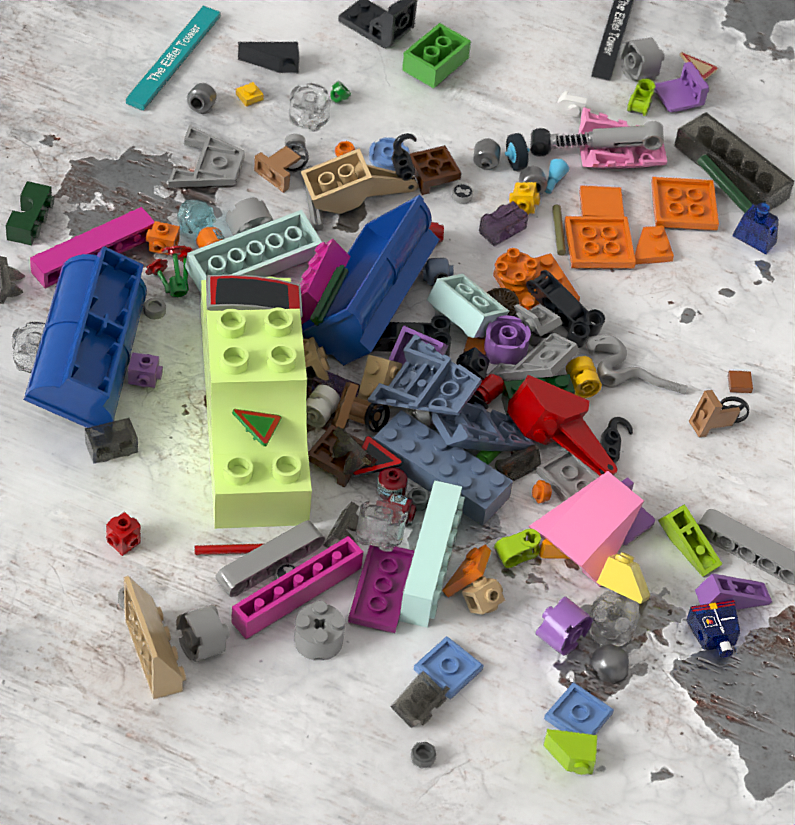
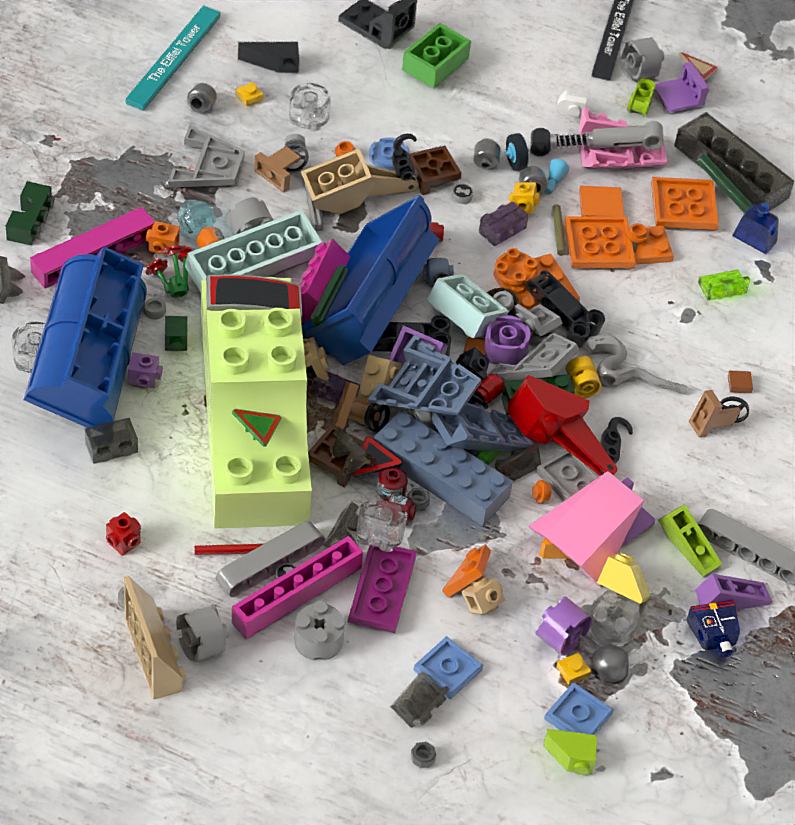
(176, 333): none -> dark green brick
(321, 405): white wheel -> none
(341, 90): green tile -> none
(432, 554): light aqua brick -> none
(505, 299): none -> light grey tile
(516, 549): lime piece -> none
(573, 668): none -> yellow plate
(637, 233): none -> orange plate
(723, 284): none -> clear neon green bracket

